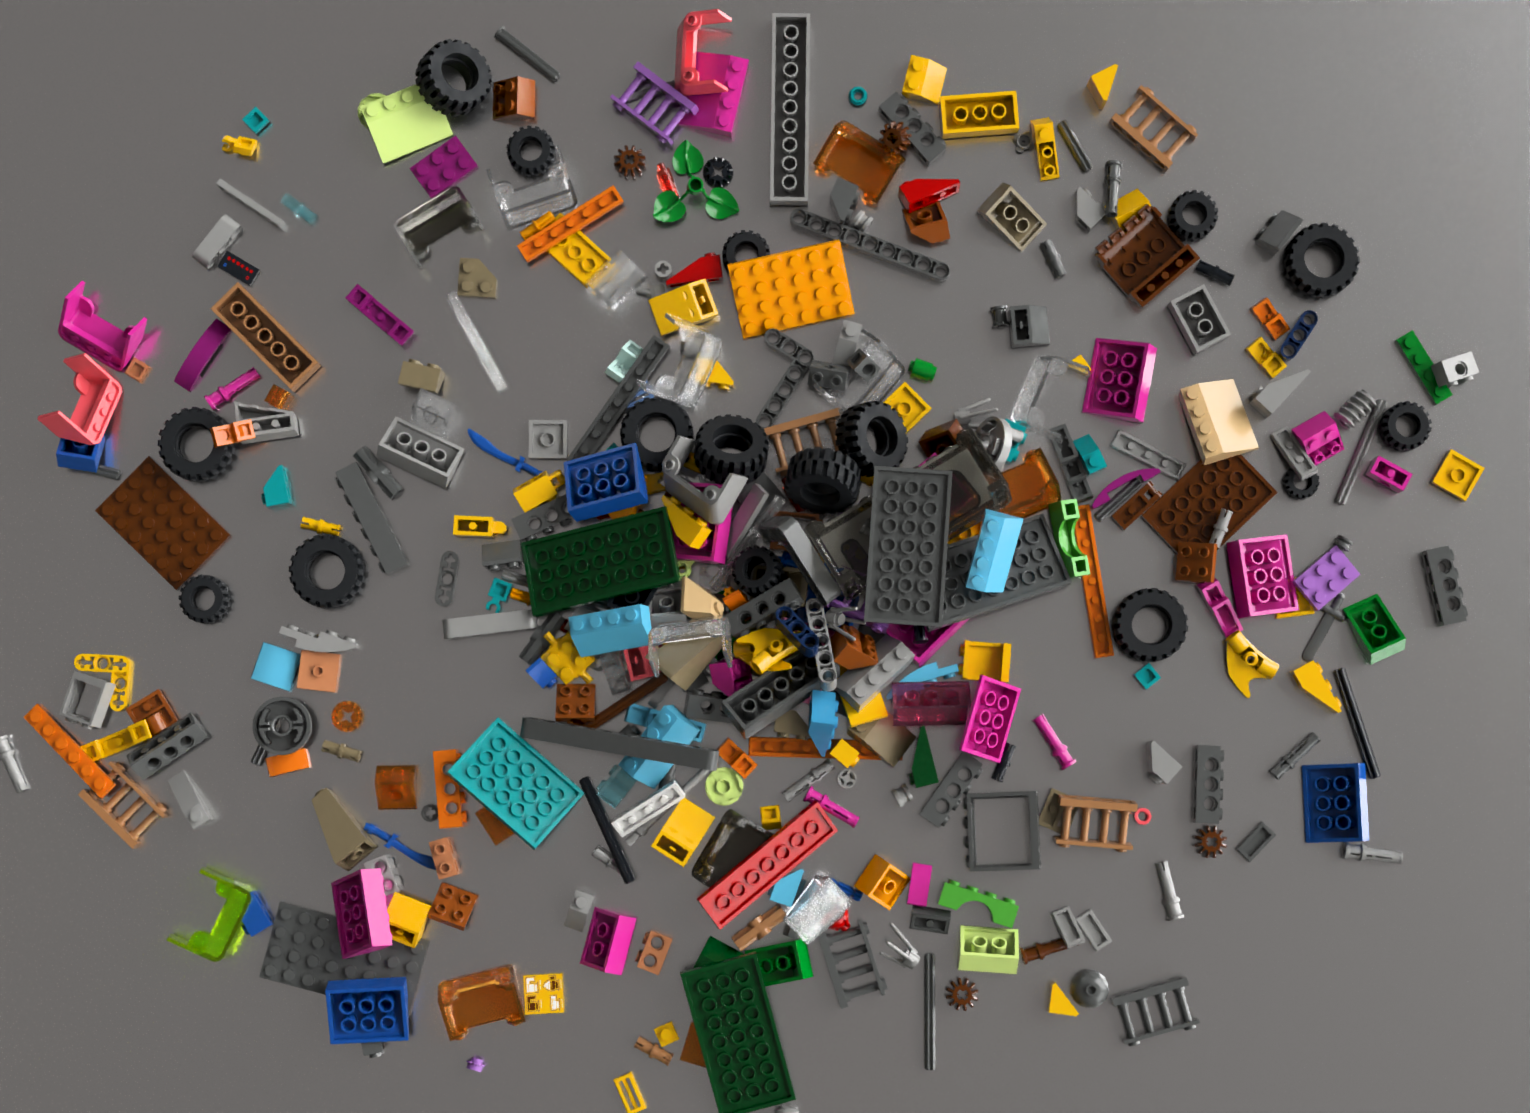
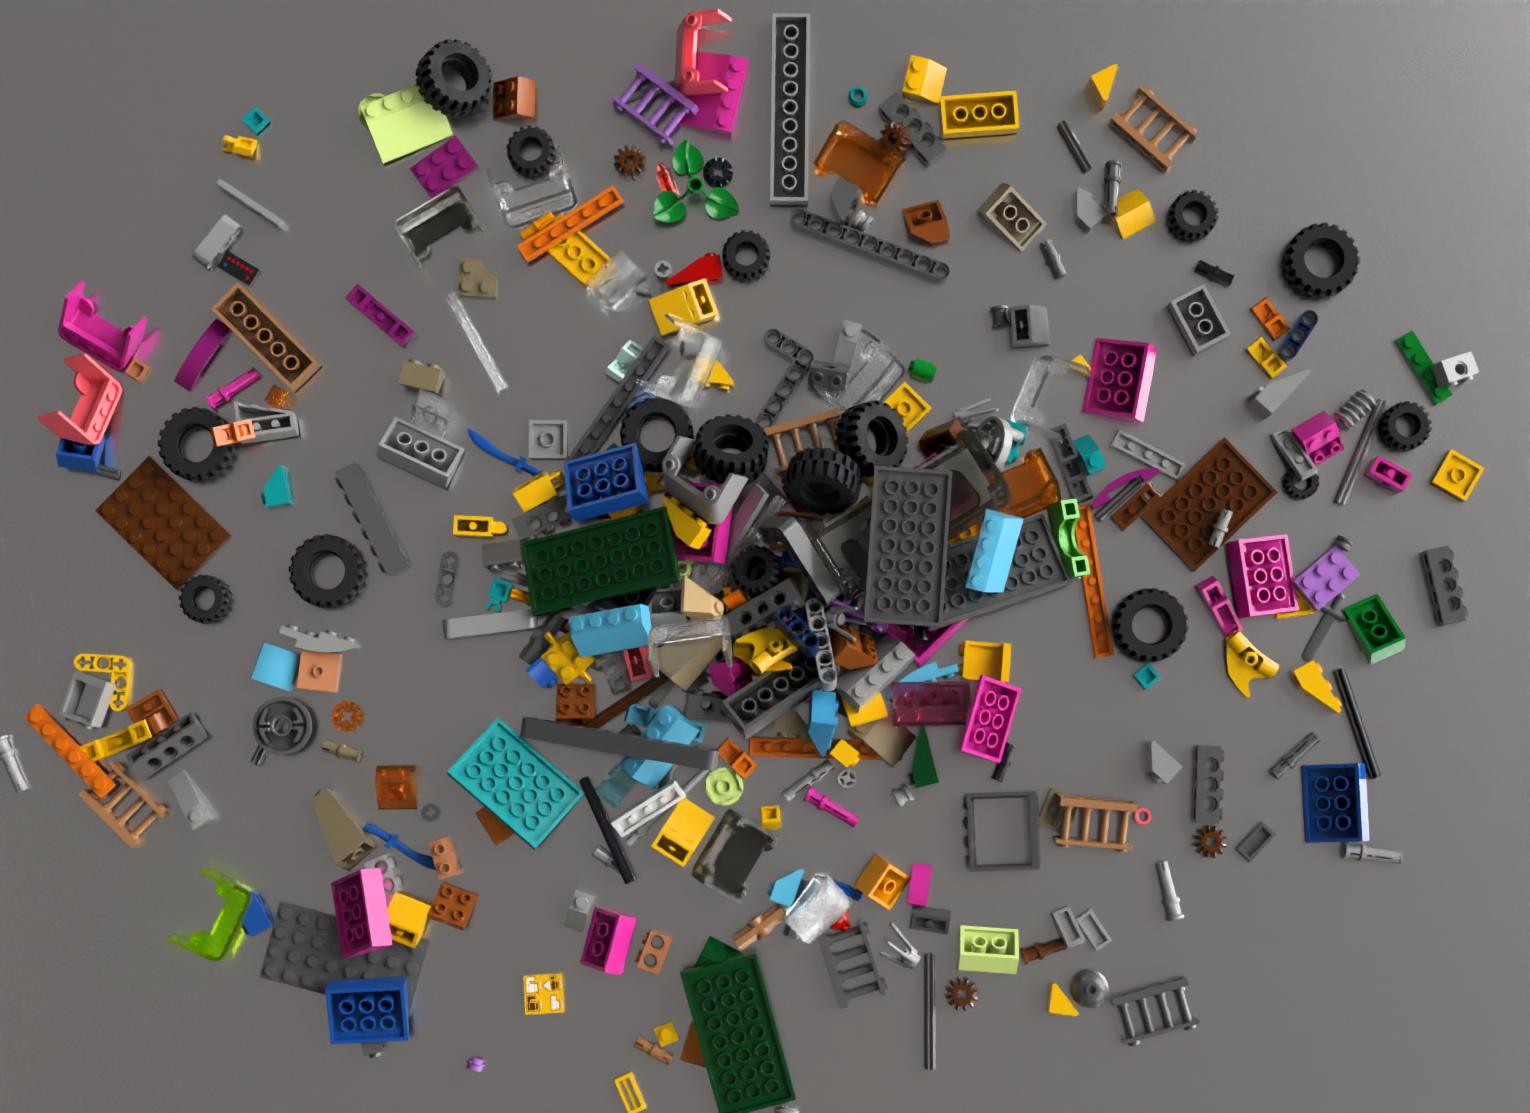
(287, 763): orange slope -> none
(299, 208): clear light blue axle -> none
(320, 526): yellow pin -> none
(378, 472): dark grey piece -> none
(446, 819): orange brick -> none
(480, 1000): clear orange windscreen -> none
(526, 53): dark grey axle -> none
(767, 865): plate -> none
(784, 962): green slope -> none
(791, 288): light orange plate -> none
(859, 360): dark grey brick -> none
(924, 192): red slope -> none
(974, 769): dark grey brick -> none
(1001, 911): bright green arch -> none
(1027, 138): light grey plate -> none
(1045, 148): yellow slope -> none
(1059, 750): dark pink pin -> none
(1144, 256): reddish brown slope -> none
(1196, 562): dark orange plate -> none
(1217, 420): tan slope -> none
(1278, 232): dark grey slope -> none

